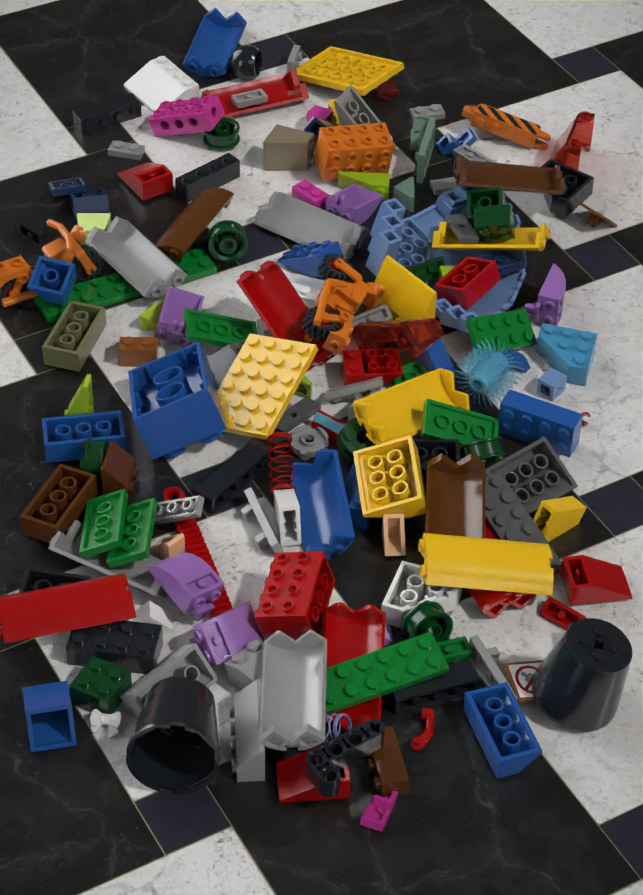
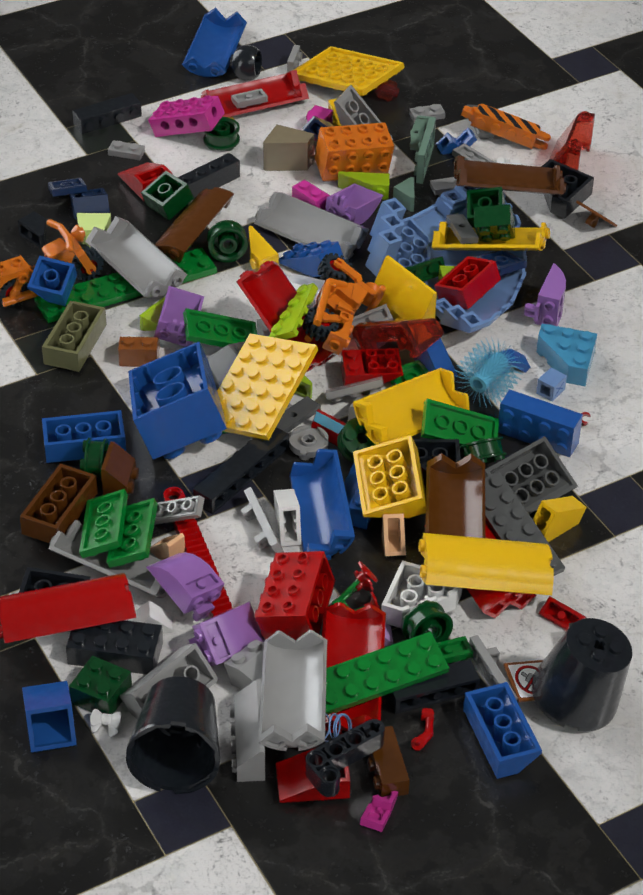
(83, 399): lime slope -> none
(161, 82): white slope -> none
(167, 195): none -> dark green brick
(260, 250): none -> yellow slope
(284, 444): red piece -> none
(292, 316): none -> lime wing
(362, 581): none -> red plant
(509, 326): green plate -> none
(593, 580): red slope -> none

